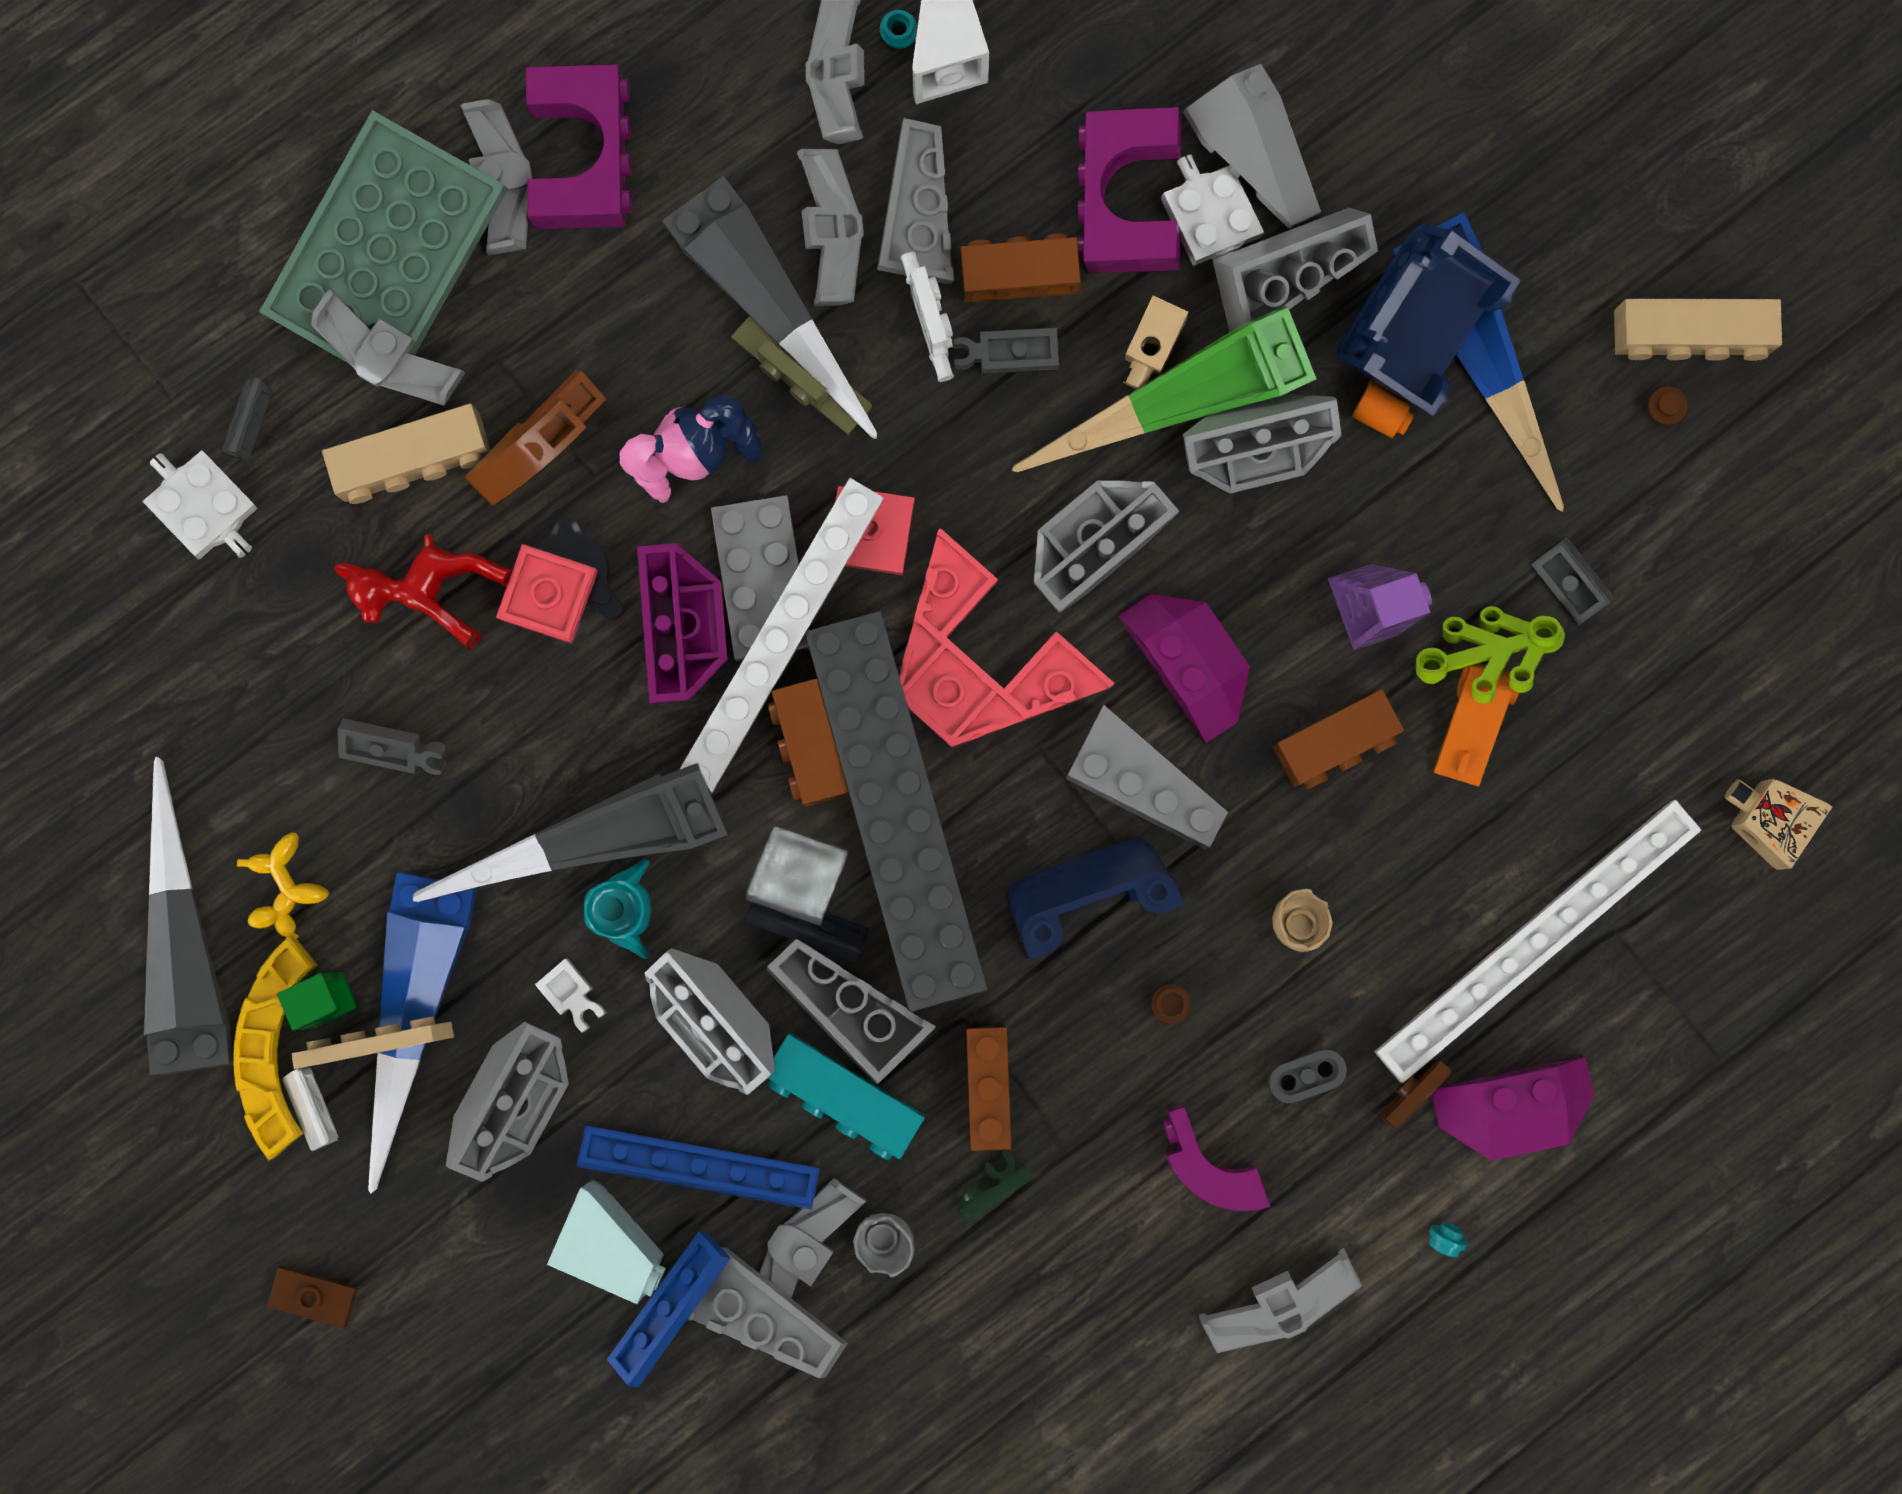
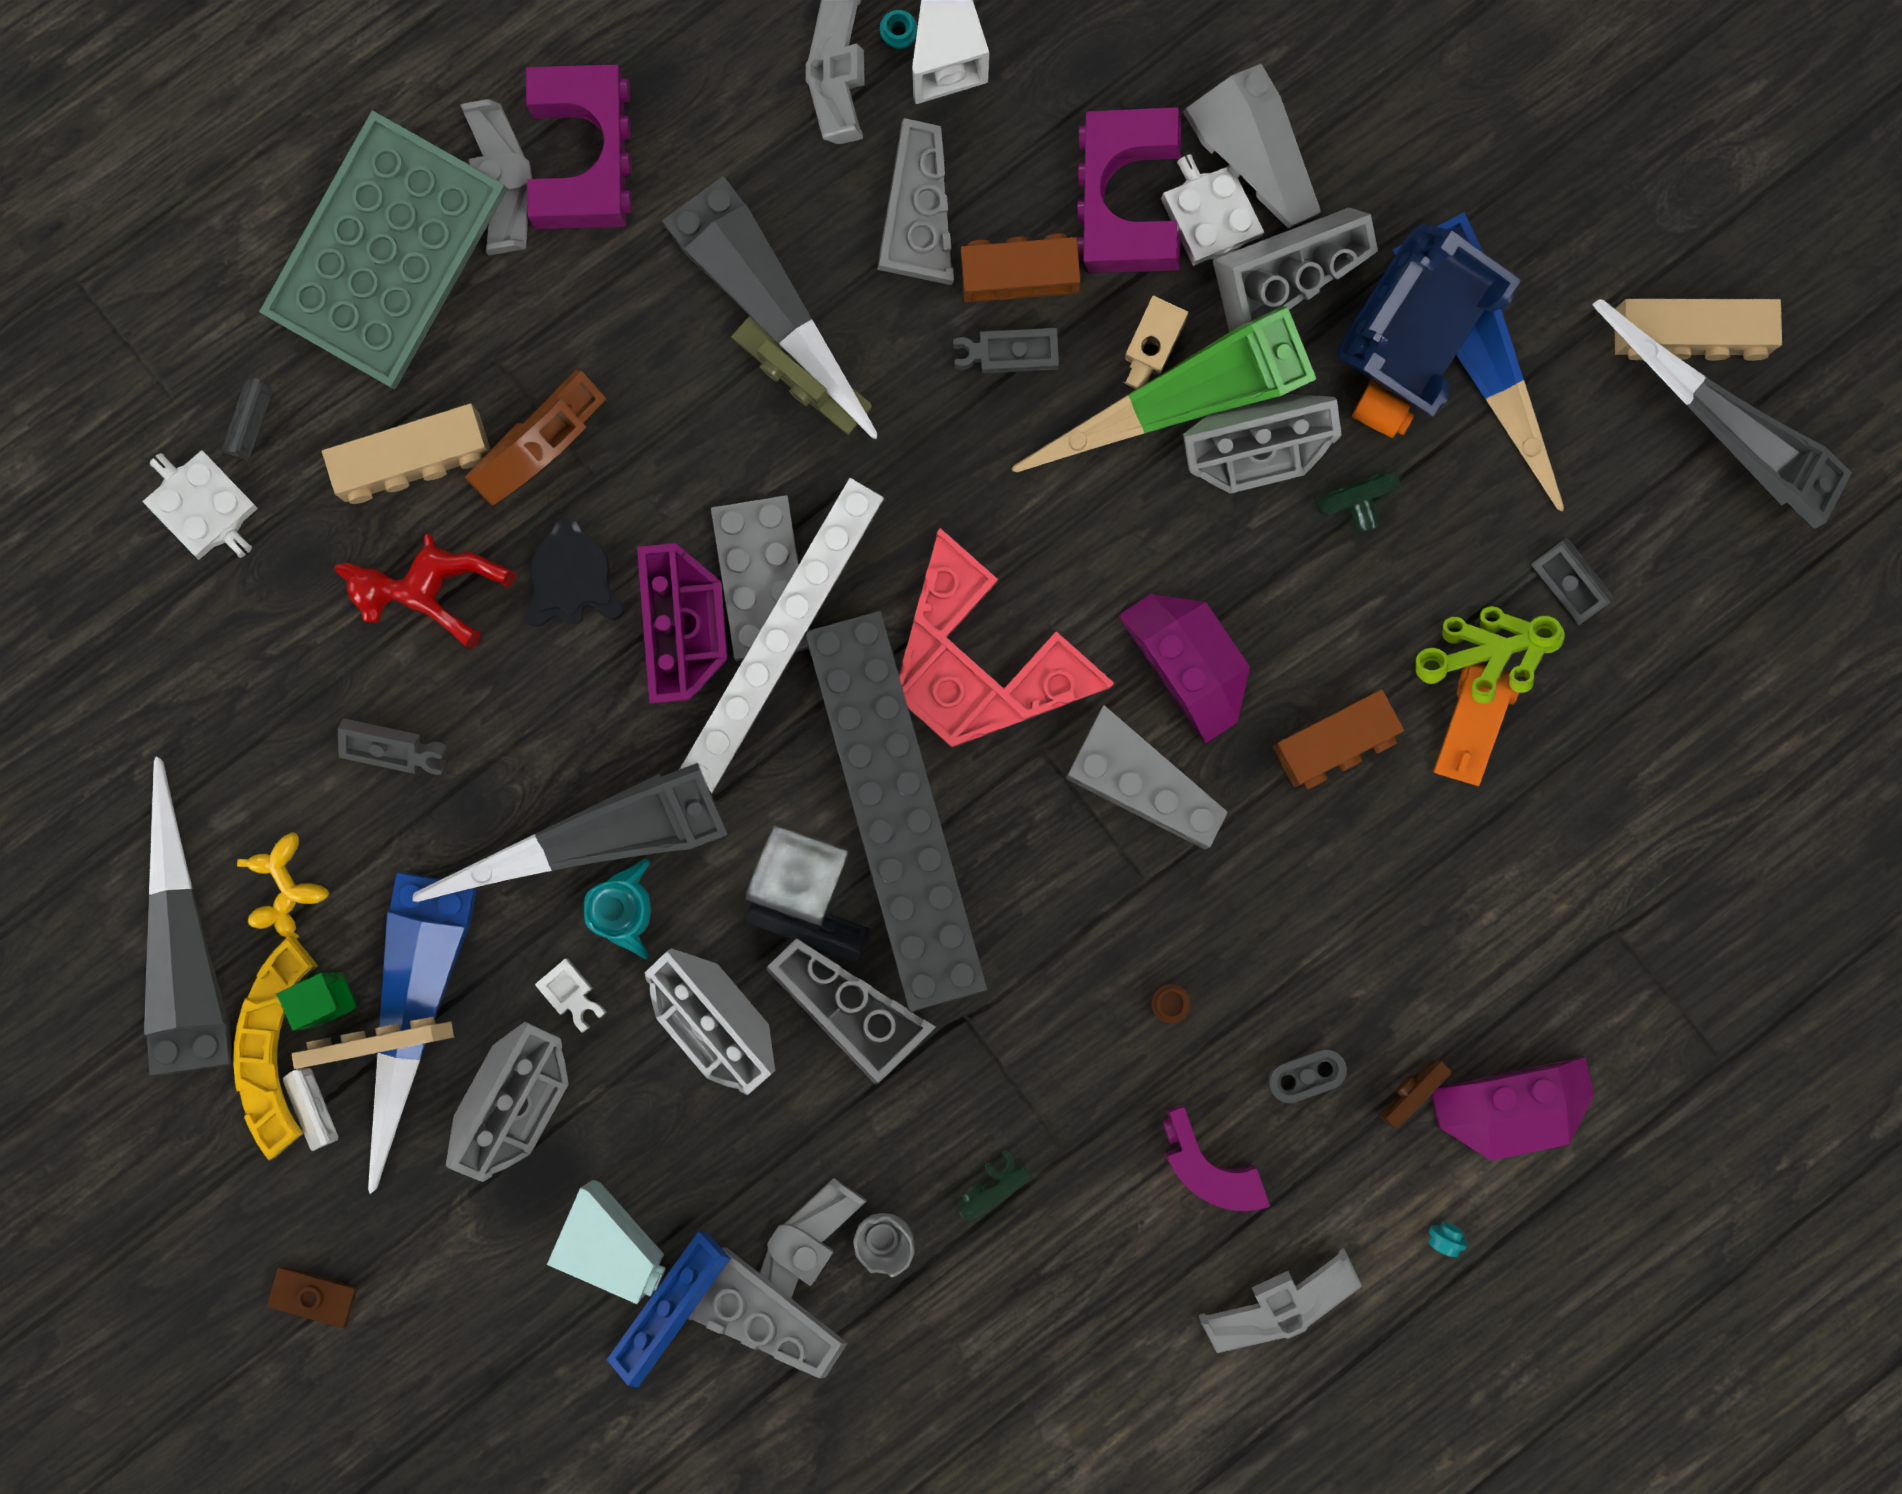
(382, 353): light grey plate -> none
(547, 593): coral plate -> none
(689, 445): hair -> none
(698, 1167): blue tile -> none
(808, 743): dark orange brick -> none
(832, 226): light grey plate -> none
(844, 1096): teal brick -> none
(886, 538): coral plate -> none
(935, 327): white plate -> none
(988, 1088): dark orange brick -> none
(1097, 537): light grey wedge -> none
(1123, 867): dark blue windscreen -> none
(1302, 920): tan hair -> none
(1359, 499): none -> clear green tile
(1379, 602): medium lavender wedge -> none
(1537, 941): white plate -> none
(1667, 405): reddish brown plate -> none
(1776, 819): tan torso -> none
(1780, 458): none -> dark grey plate

